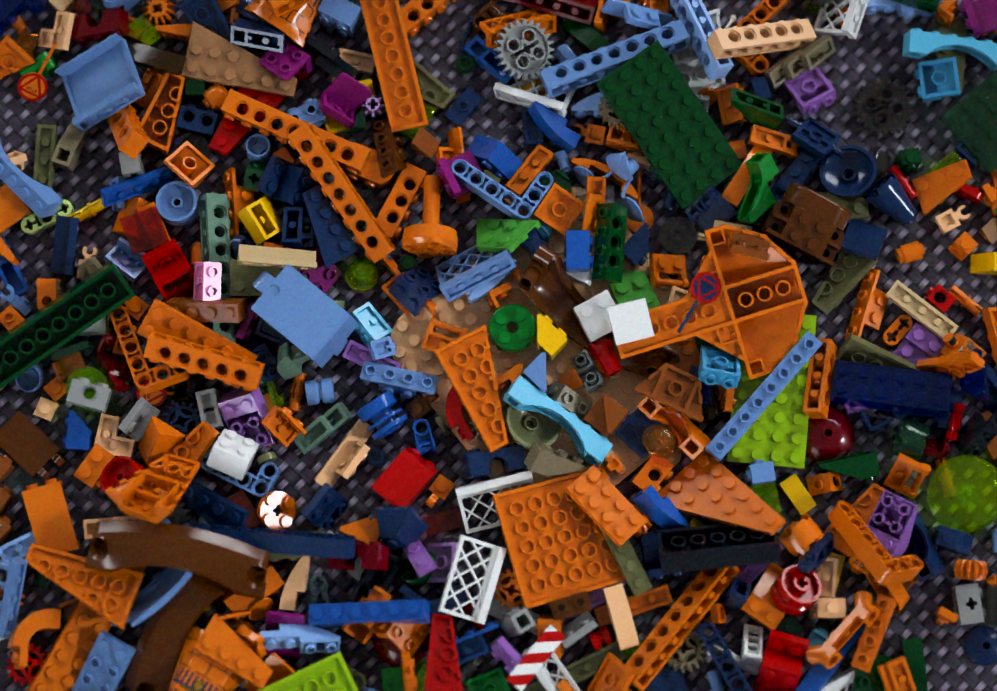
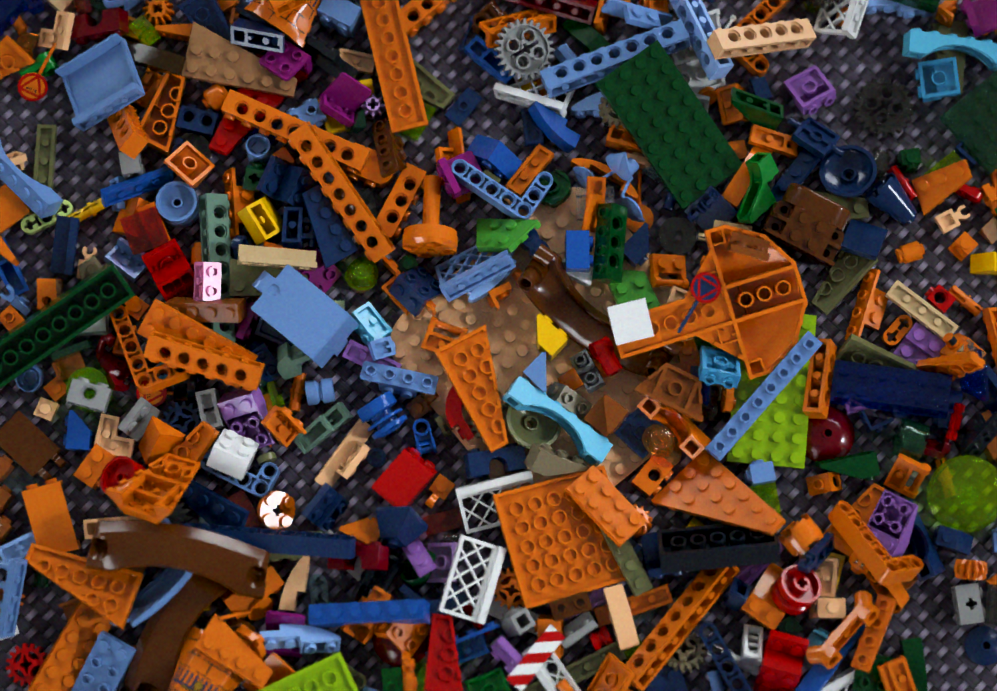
(19, 639): orange arch -> none
(69, 148): dark tan slope -> none
(195, 89): dark green brick -> none
(424, 143): dark orange slope -> none
(465, 64): dark green plate -> none
(509, 341): green plate -> none
(509, 376): orange slope -> none
(544, 232): medium azure plate -> none
(559, 209): orange plate -> none
(563, 162): medium blue pin -> none
(593, 133): orange plate -> none
(594, 316): white brick -> none
(613, 465): orange plate -> none
(659, 509): blue slope -> none
(718, 614): orange tile -> none
(797, 494): yellow tile -> none
(802, 59): dark tan slope -> none
(945, 616): orange plate -> none

